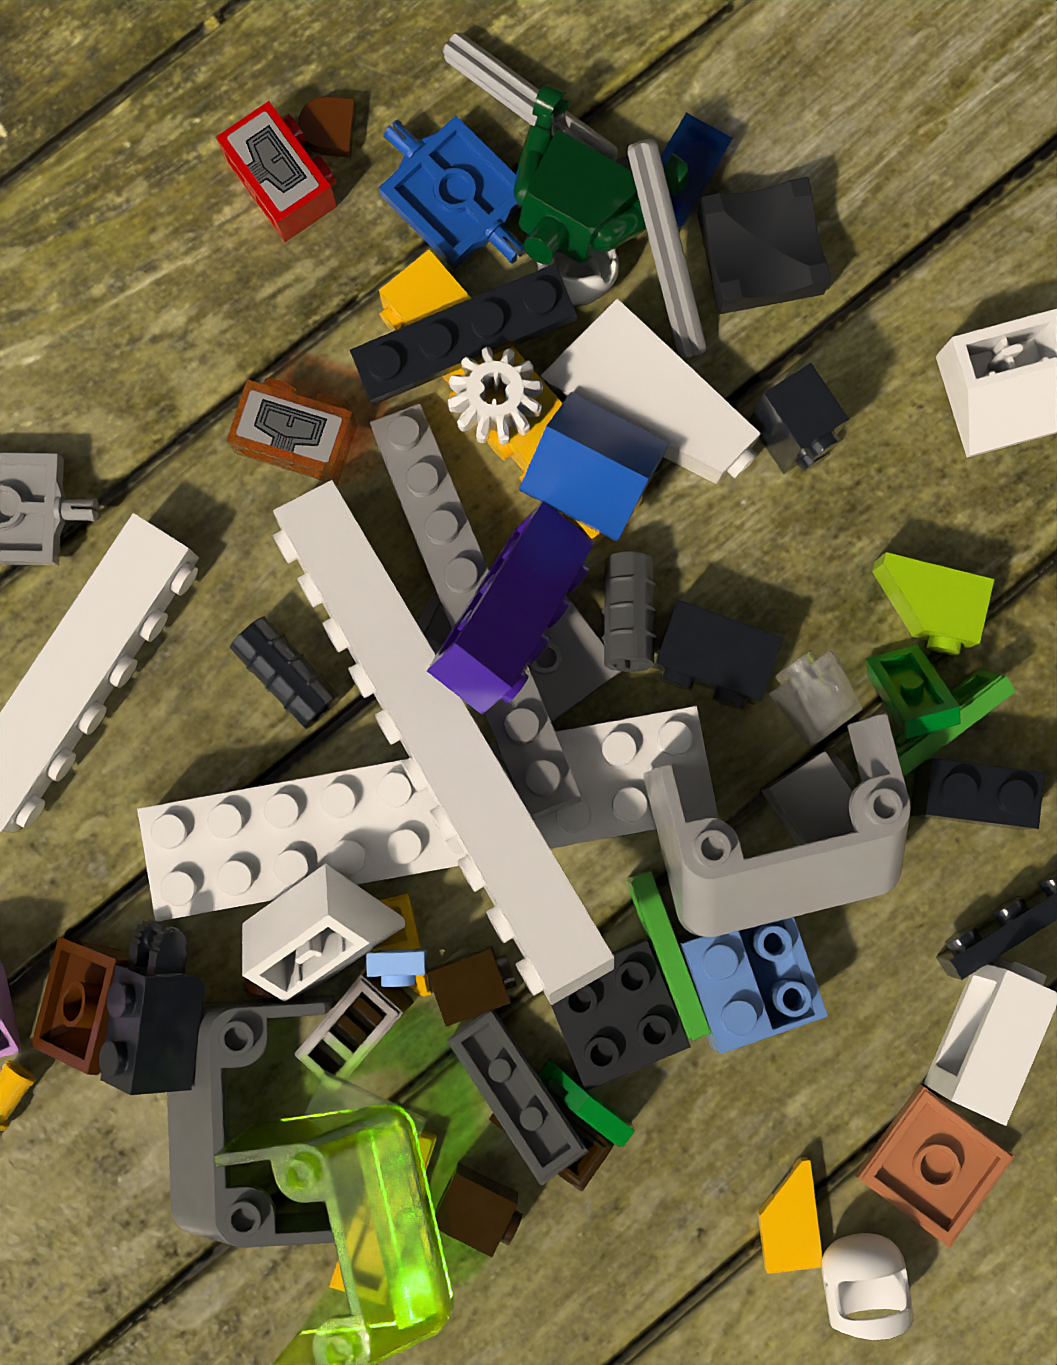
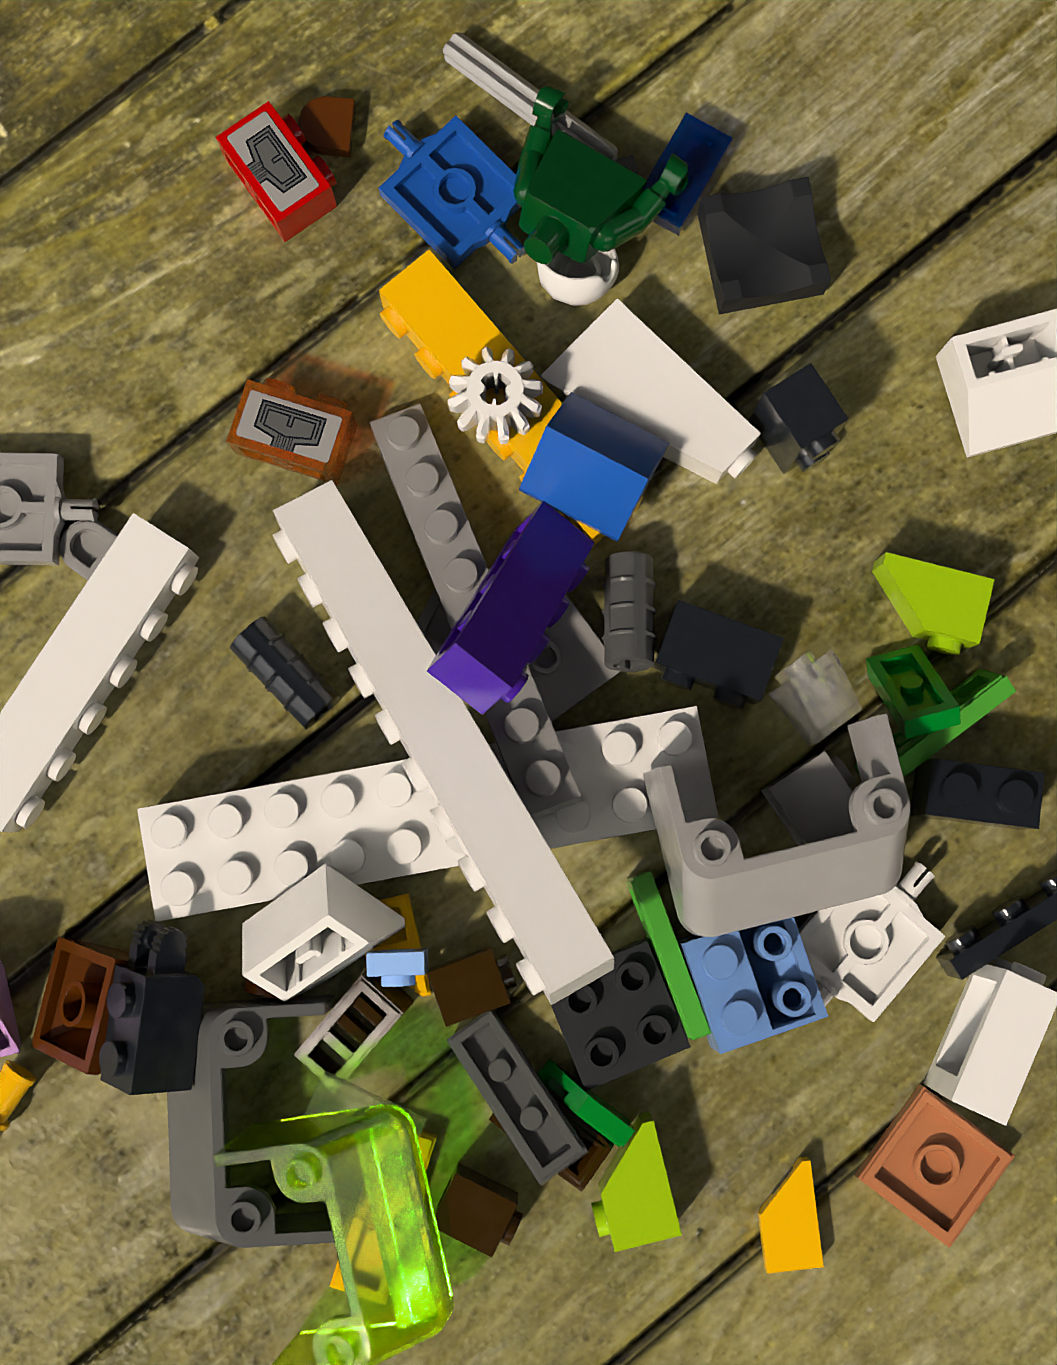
(85, 546): none -> light grey tile
(444, 339): black plate -> none
(636, 1192): none -> lime slope
(666, 247): light grey axle -> none
(863, 1275): white helmet -> none
(871, 945): none -> white plate

